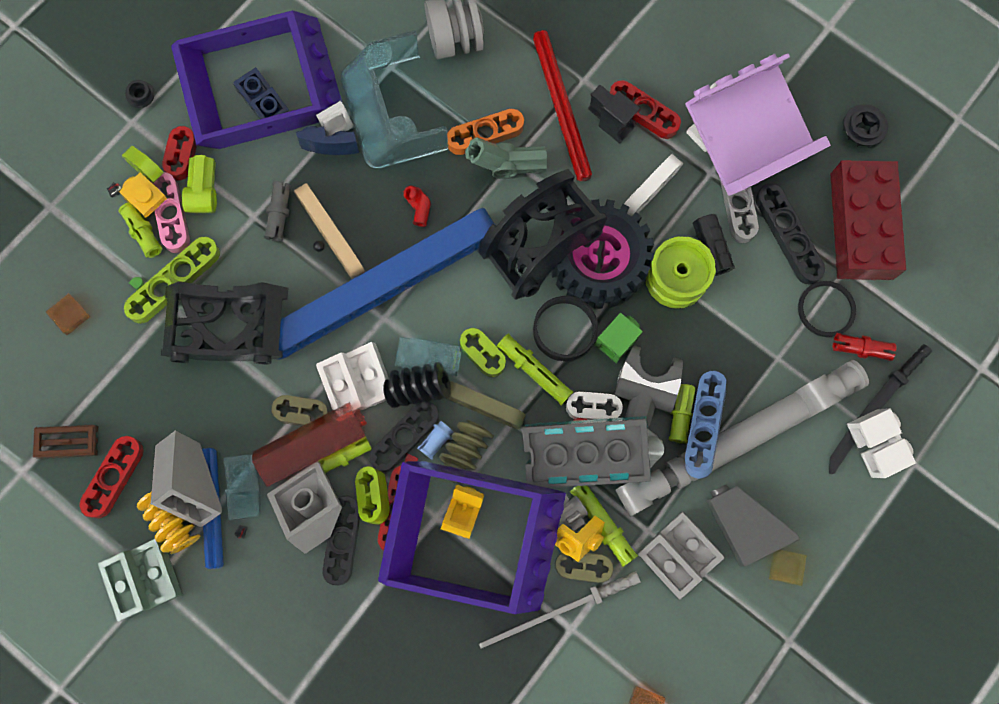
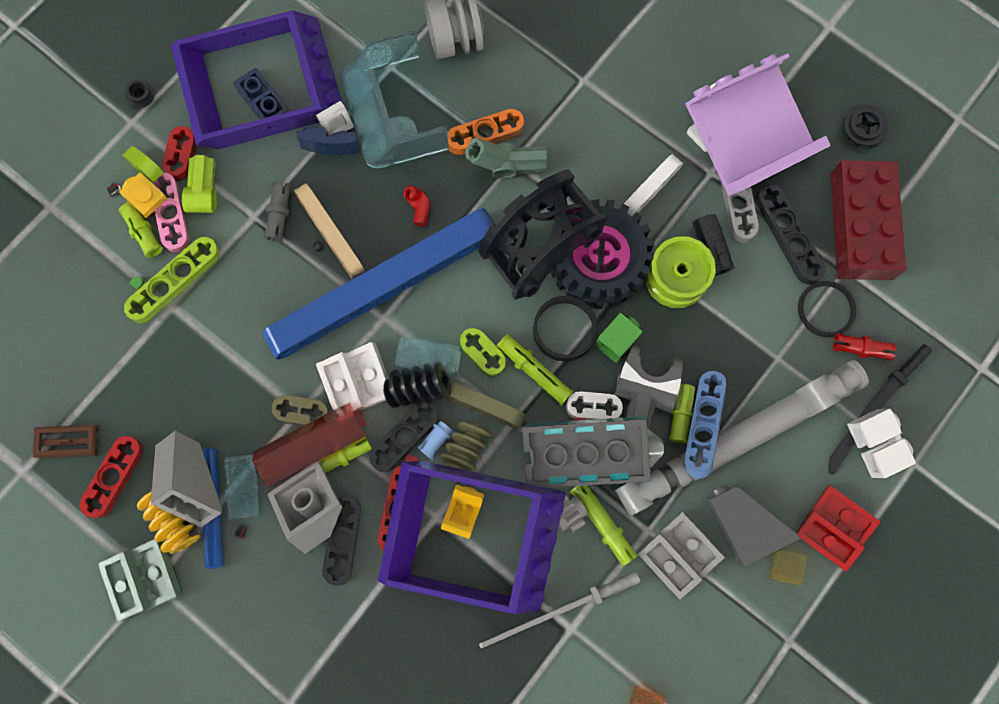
(67, 314): clear orange tile -> none
(264, 301): black fence -> none
(372, 495): lime beam -> none
(562, 106): red axle -> none
(579, 544): yellow bracket -> none
(583, 574): olive beam -> none
(614, 112): black piece -> none
(665, 113): red beam -> none
(837, 527): none -> red slope

